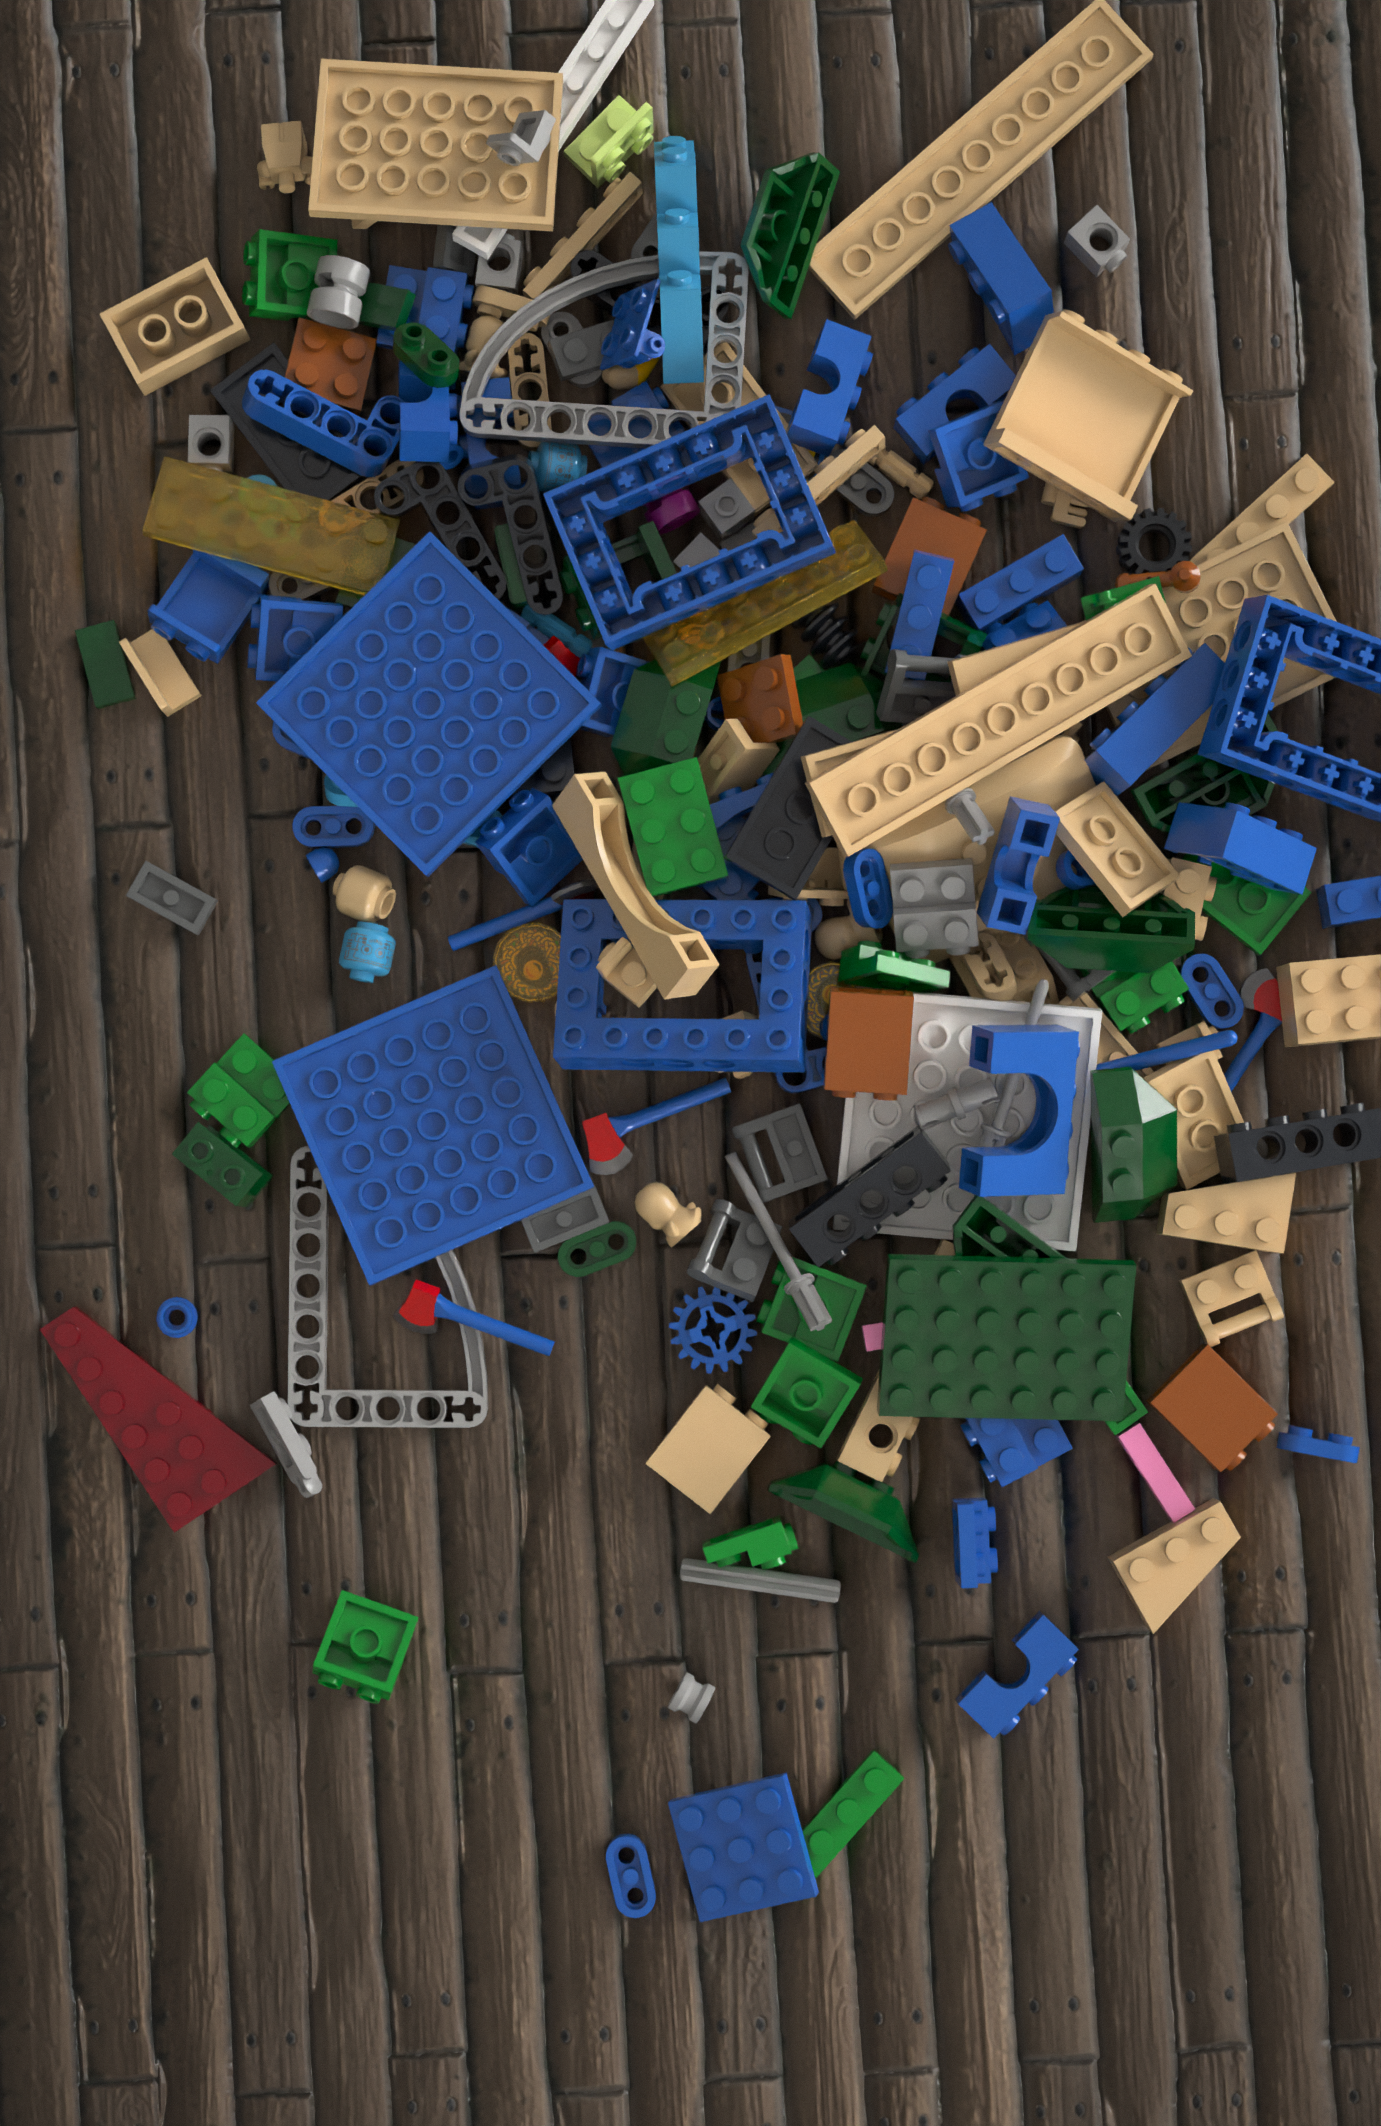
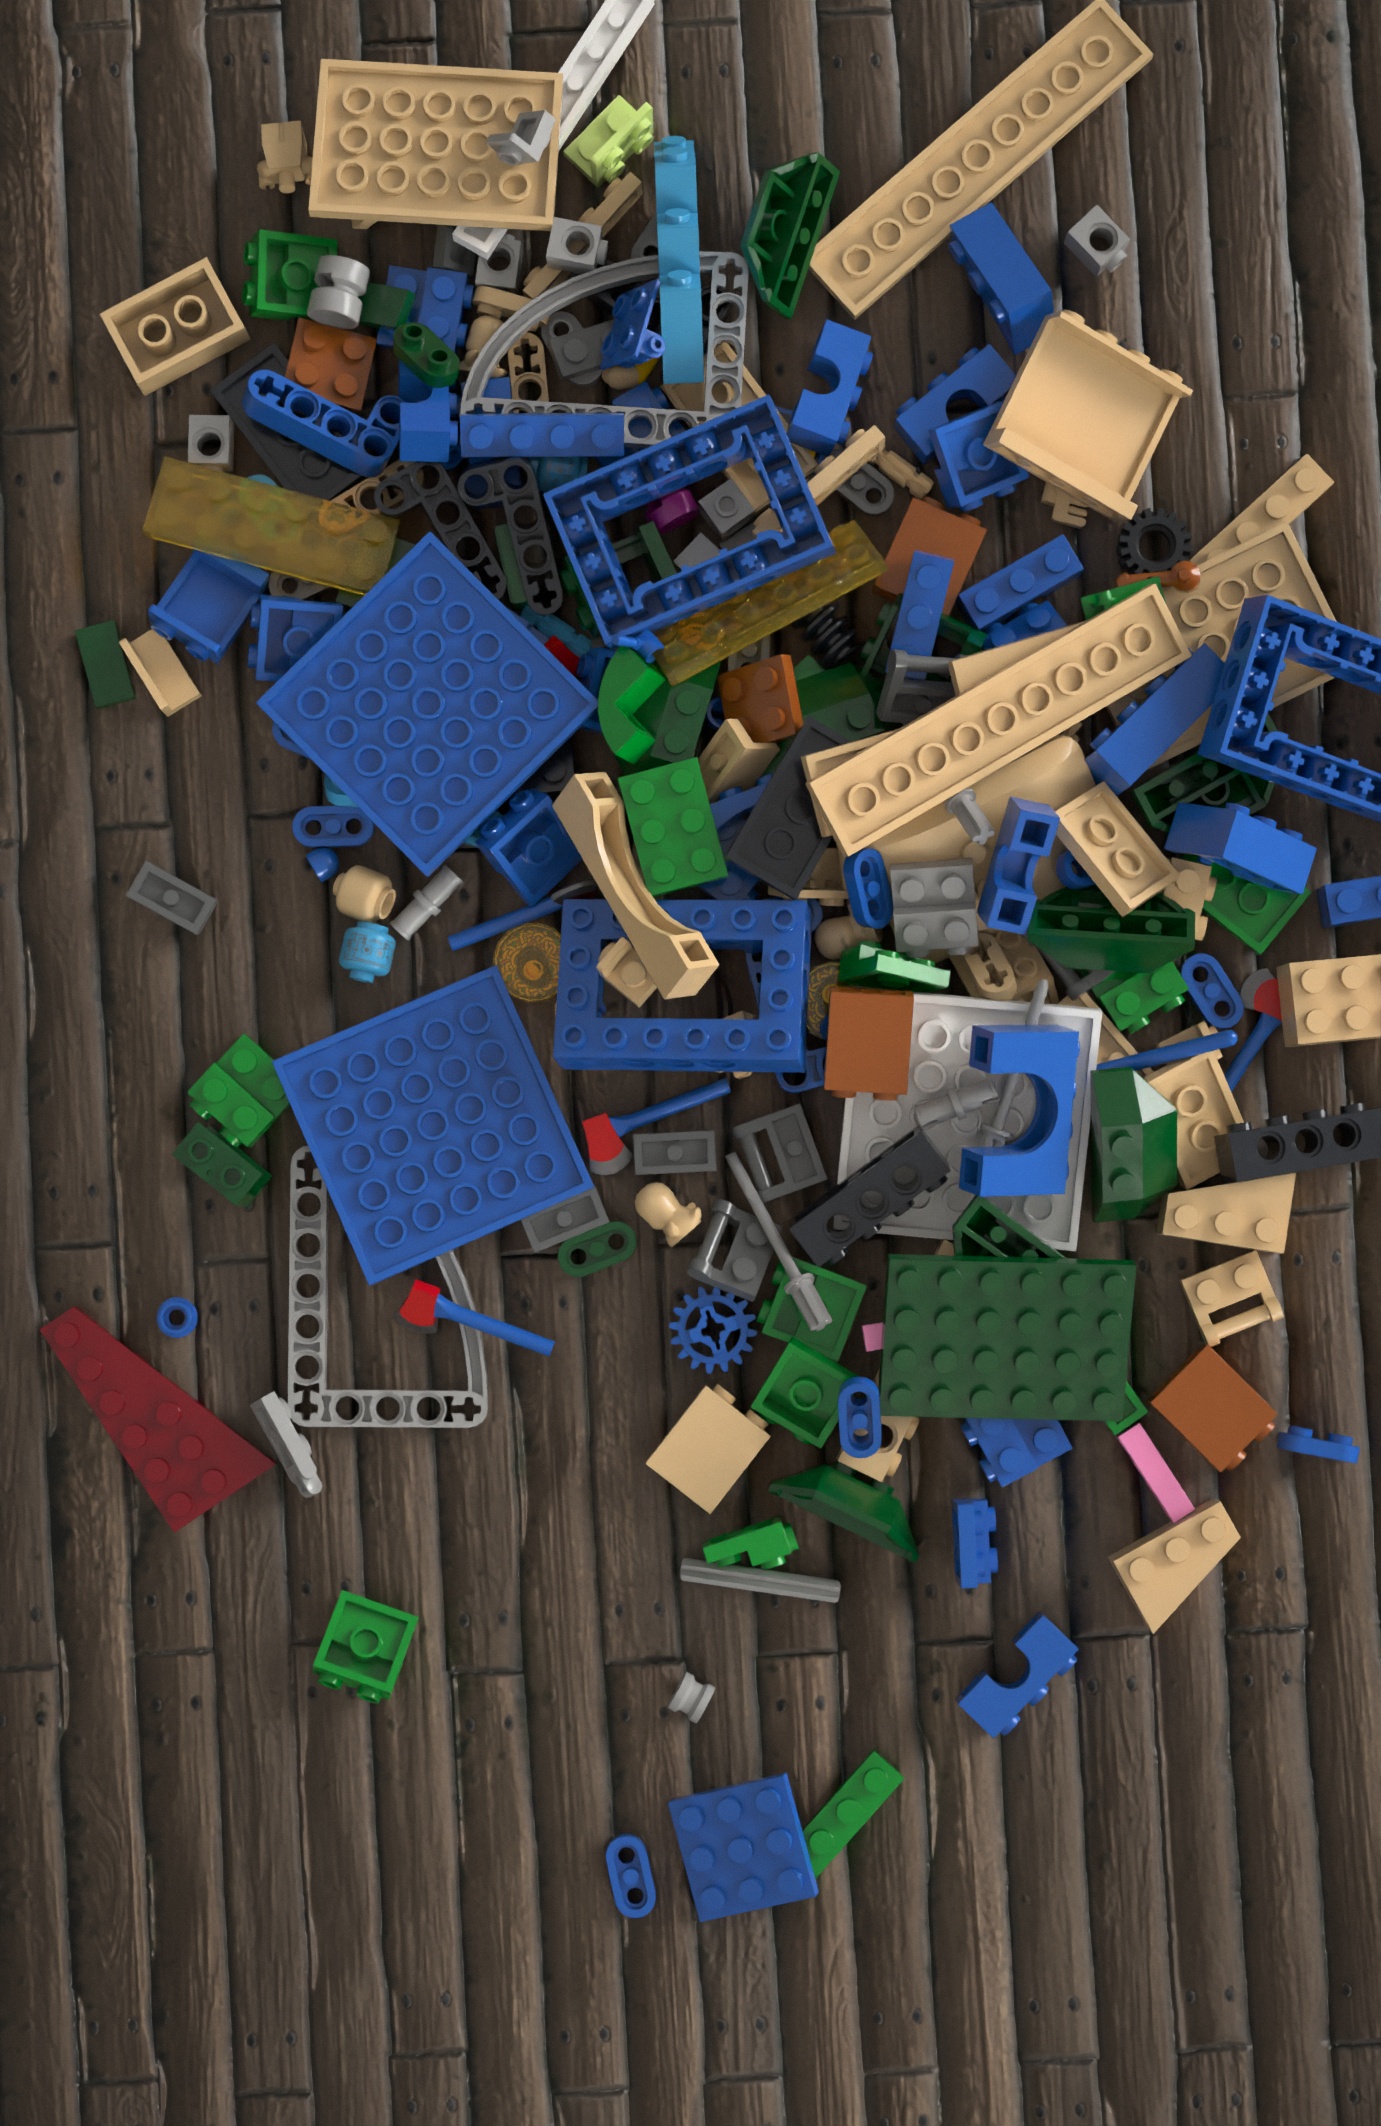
(426, 902): none -> light grey pin
(542, 434): none -> blue plate
(567, 231): none -> light grey brick
(623, 690): none -> green brick
(643, 644): none -> blue hand
(674, 1152): none -> dark grey plate
(859, 1414): none -> blue plate

